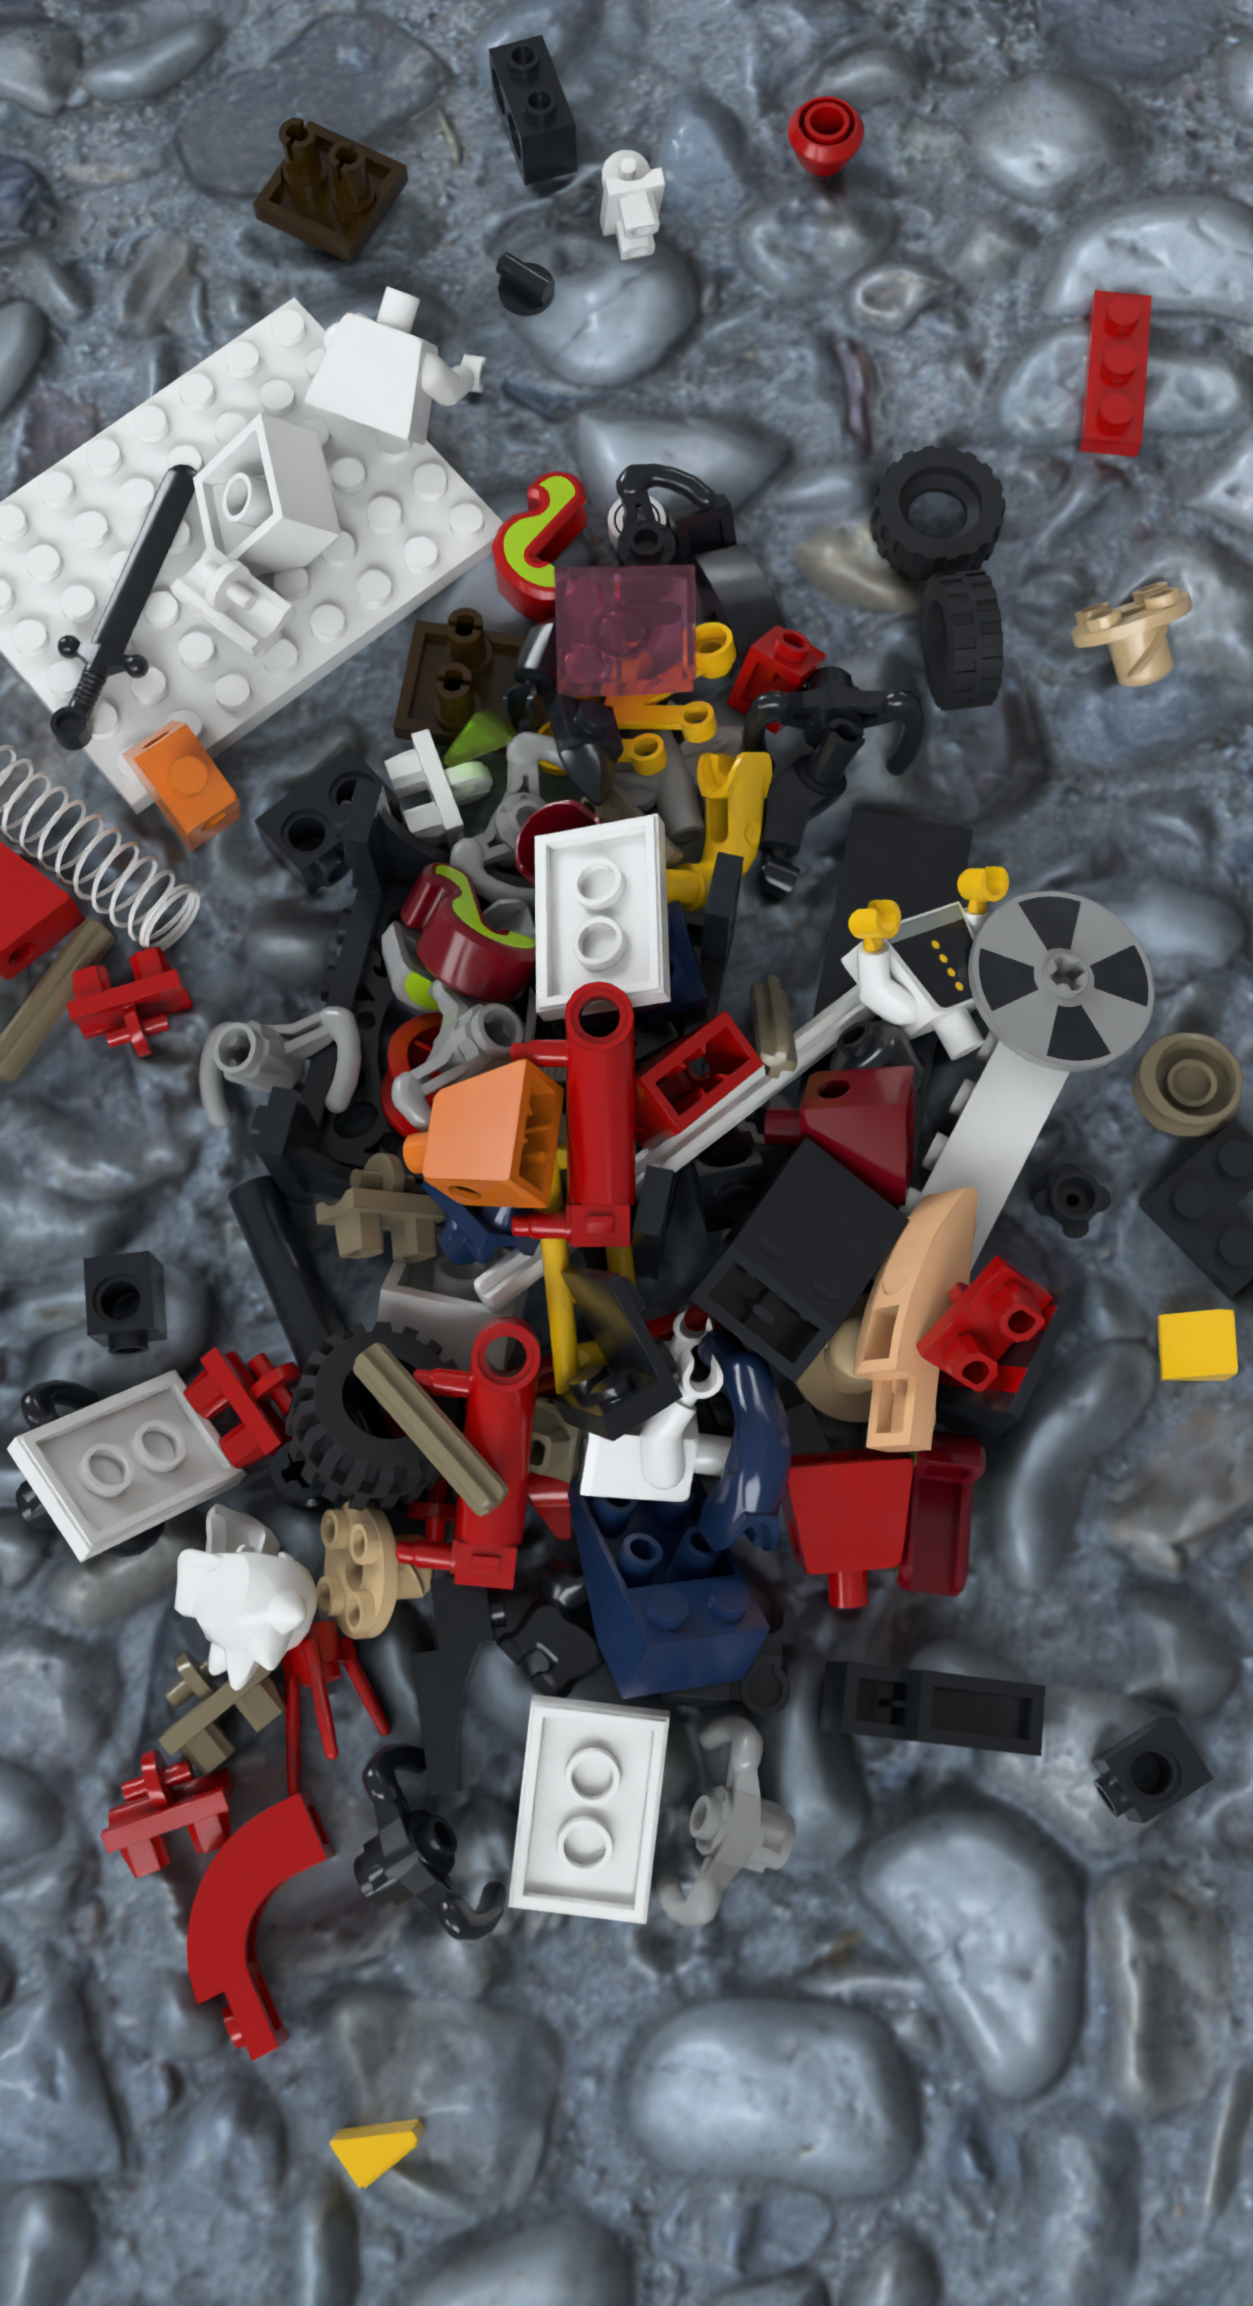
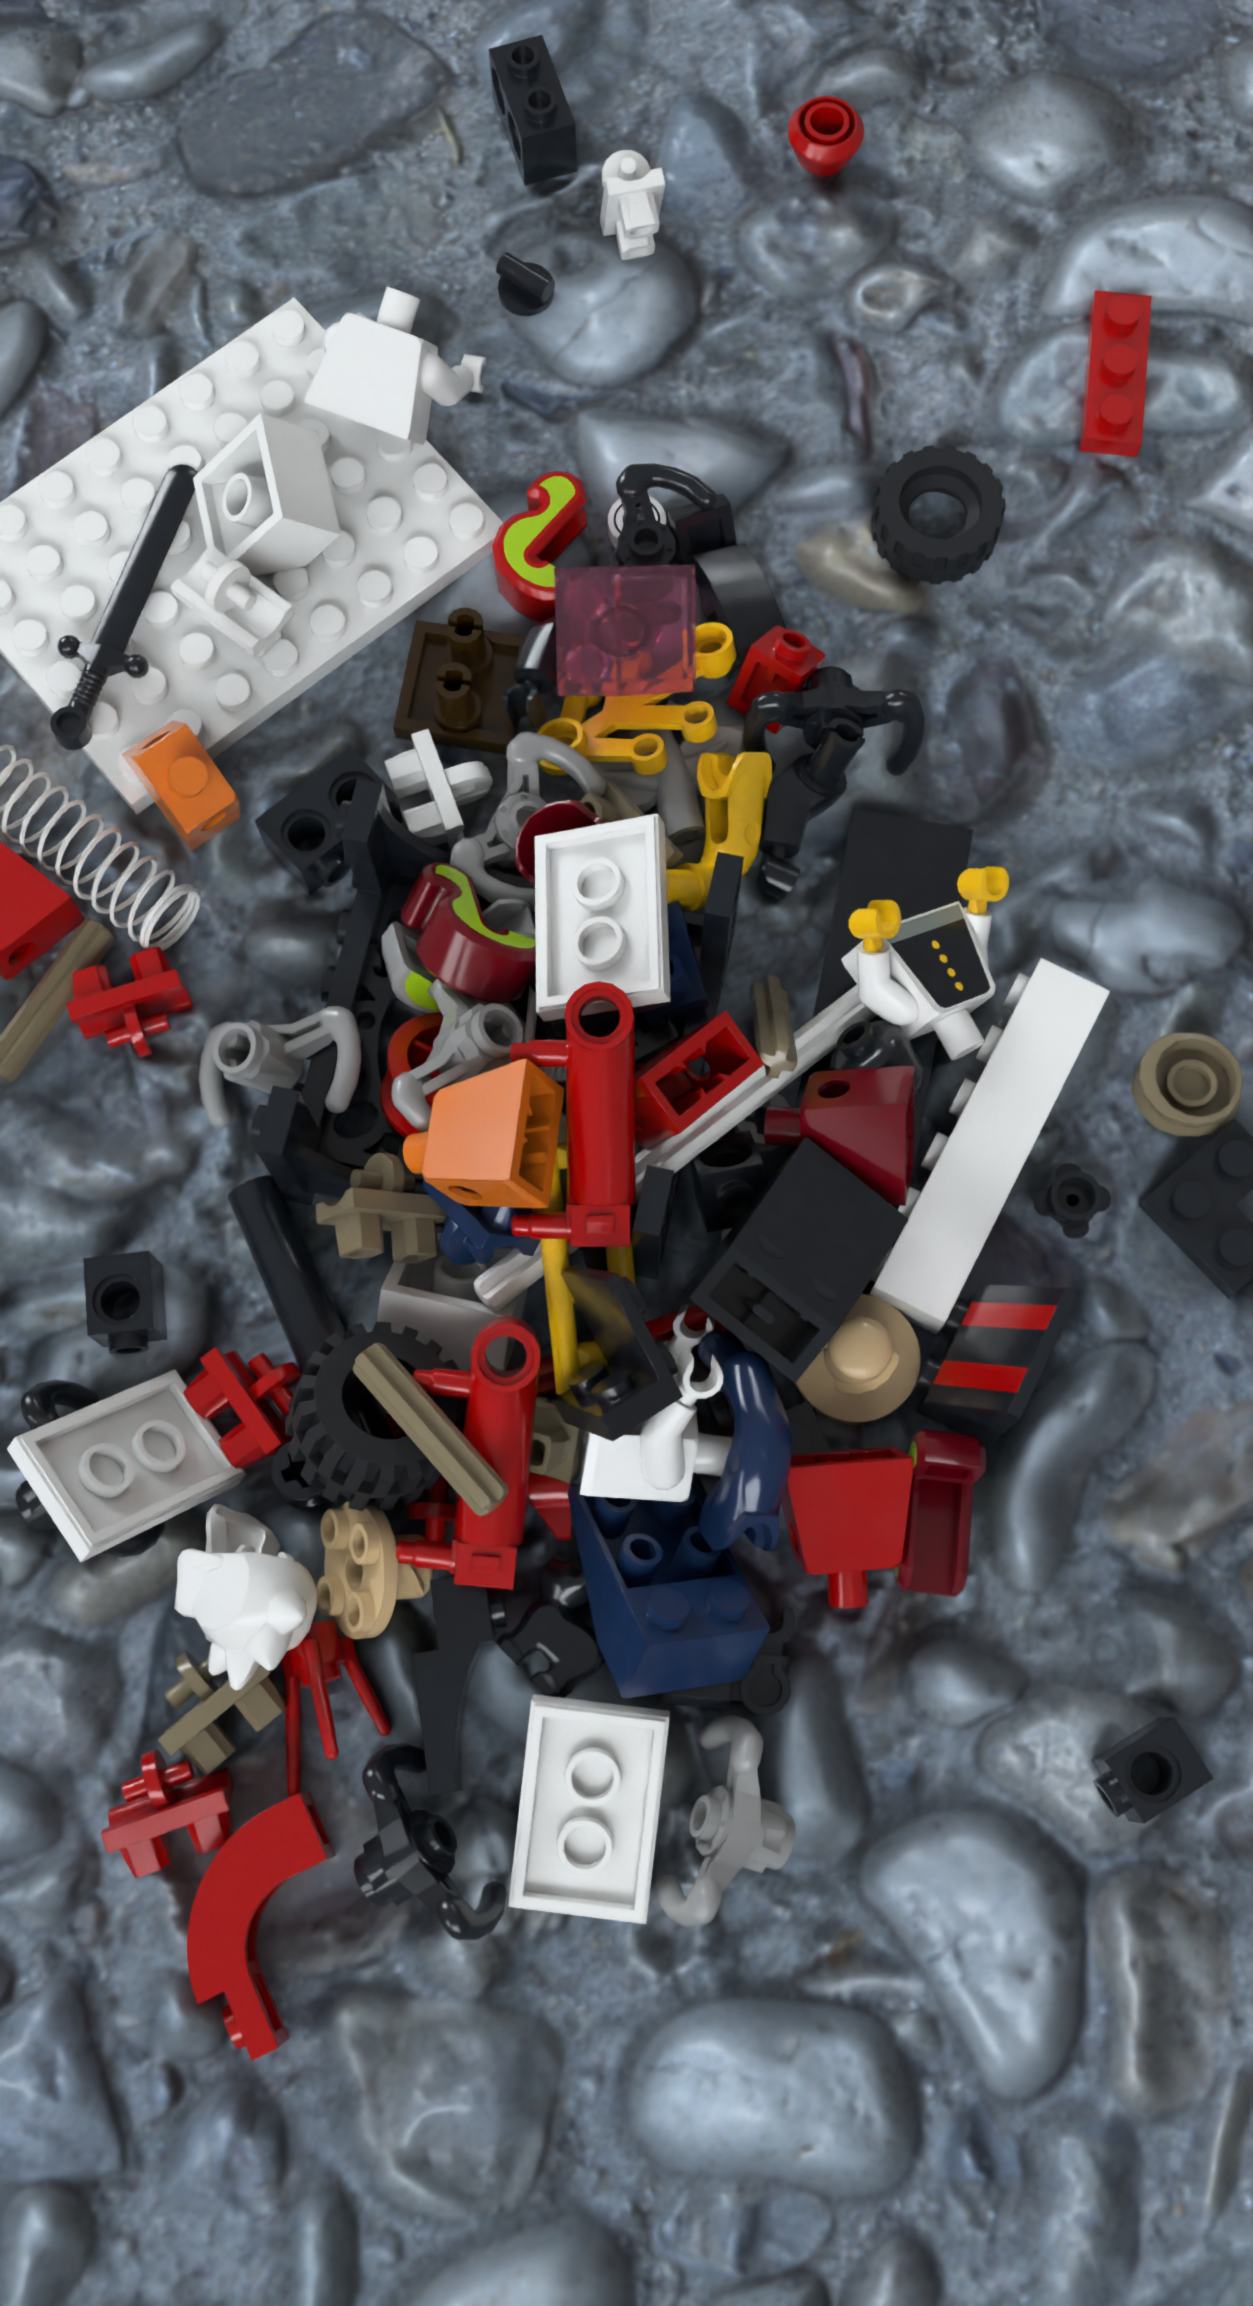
(329, 189): dark brown plate -> none
(375, 2148): yellow slope -> none
(480, 736): clear neon green slope -> none
(587, 744): black plate -> none
(902, 1309): light nougat slope -> none
(932, 1707): black slope -> none
(962, 639): black tyre -> none
(984, 1323): red hips -> none
(1050, 1022): light grey piece -> none
(1135, 632): tan plate -> none
(1197, 1345): yellow slope -> none

